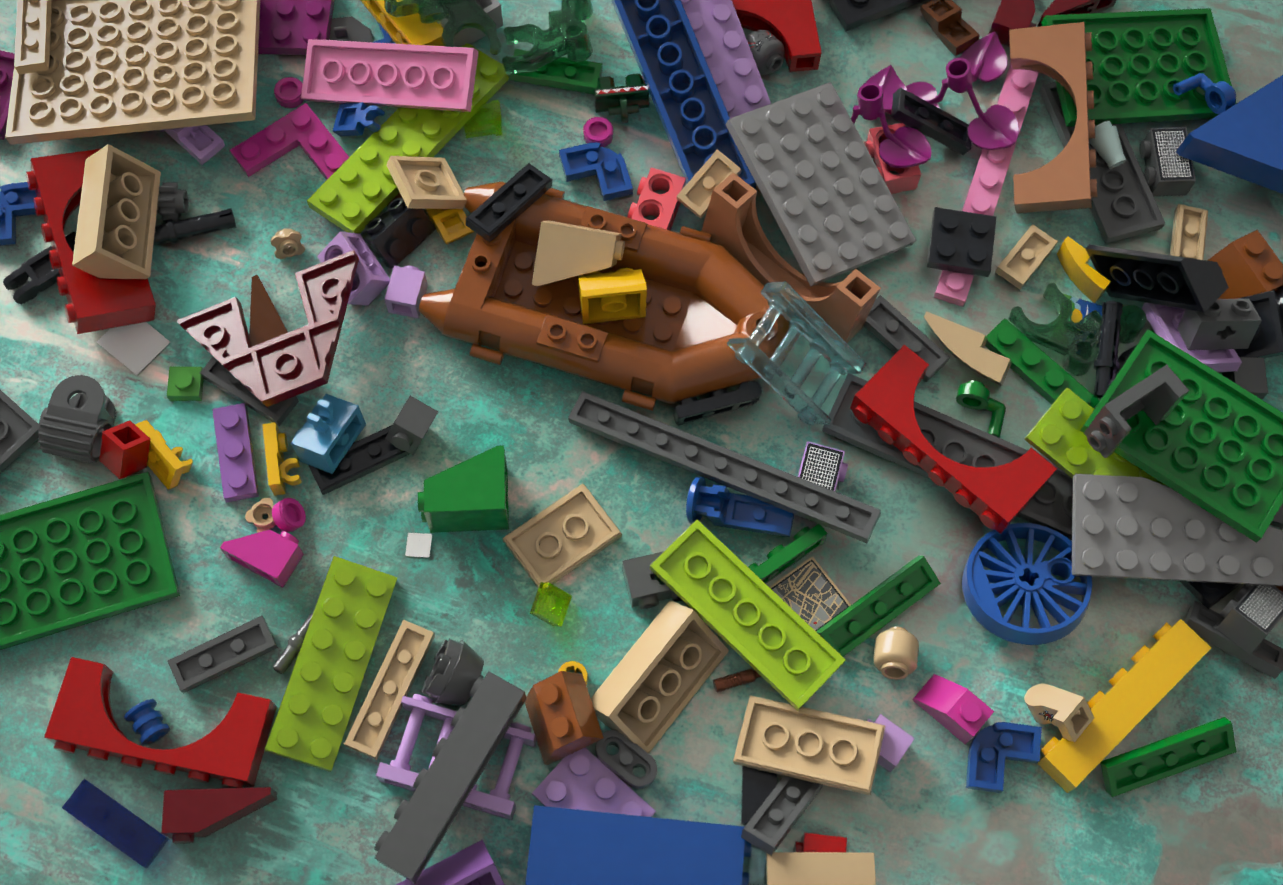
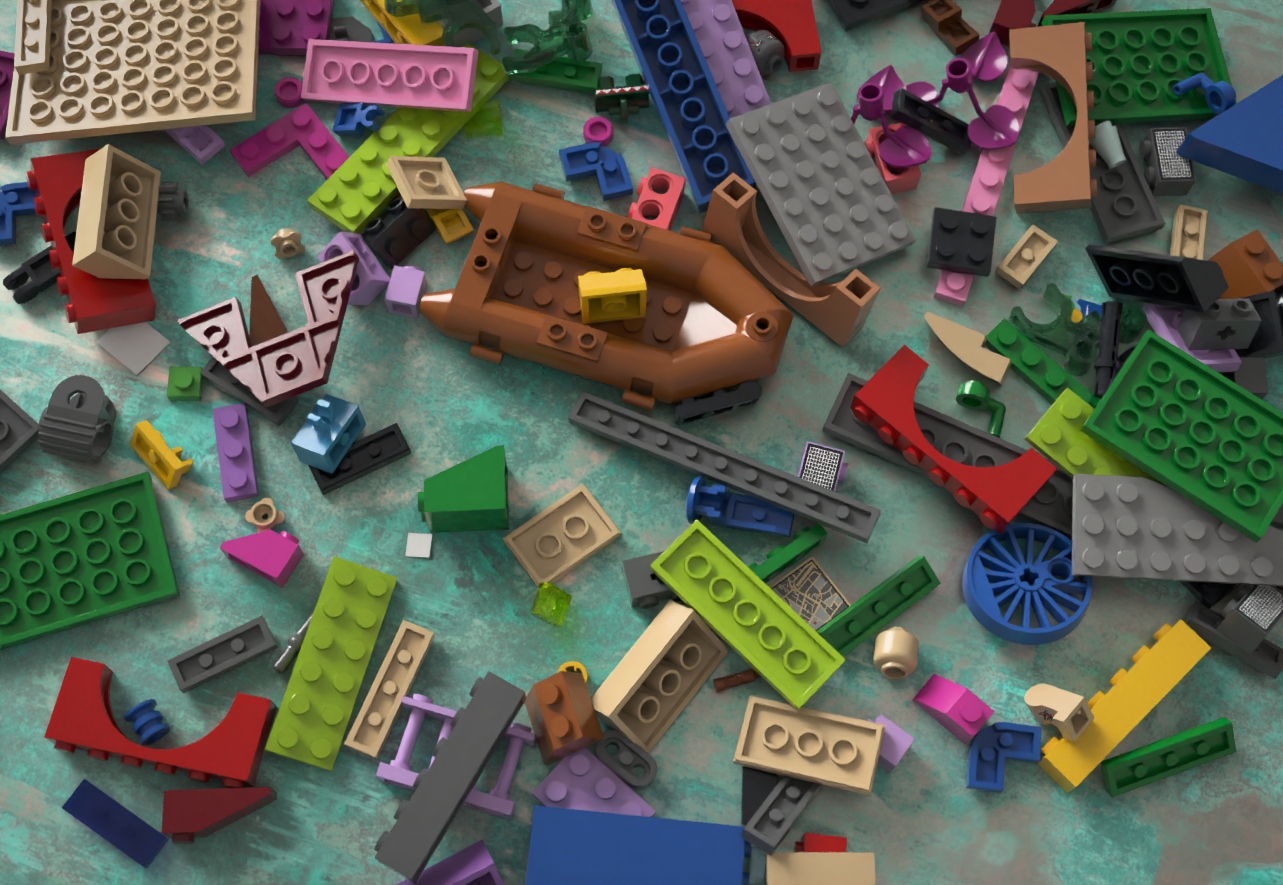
(124, 449): red brick -> none
(193, 226): black pin -> none
(277, 468): yellow plate -> none
(288, 514): dark pink tile -> none
(411, 425): dark grey brick -> none
(453, 673): dark grey cone -> none
(508, 202): black tile -> none
(573, 251): tan slope -> none
(699, 189): tan plate -> none
(822, 339): clear light blue fence -> none
(896, 330): dark grey plate -> none
(1075, 264): yellow slope -> none
(1154, 395): dark grey panel -> none

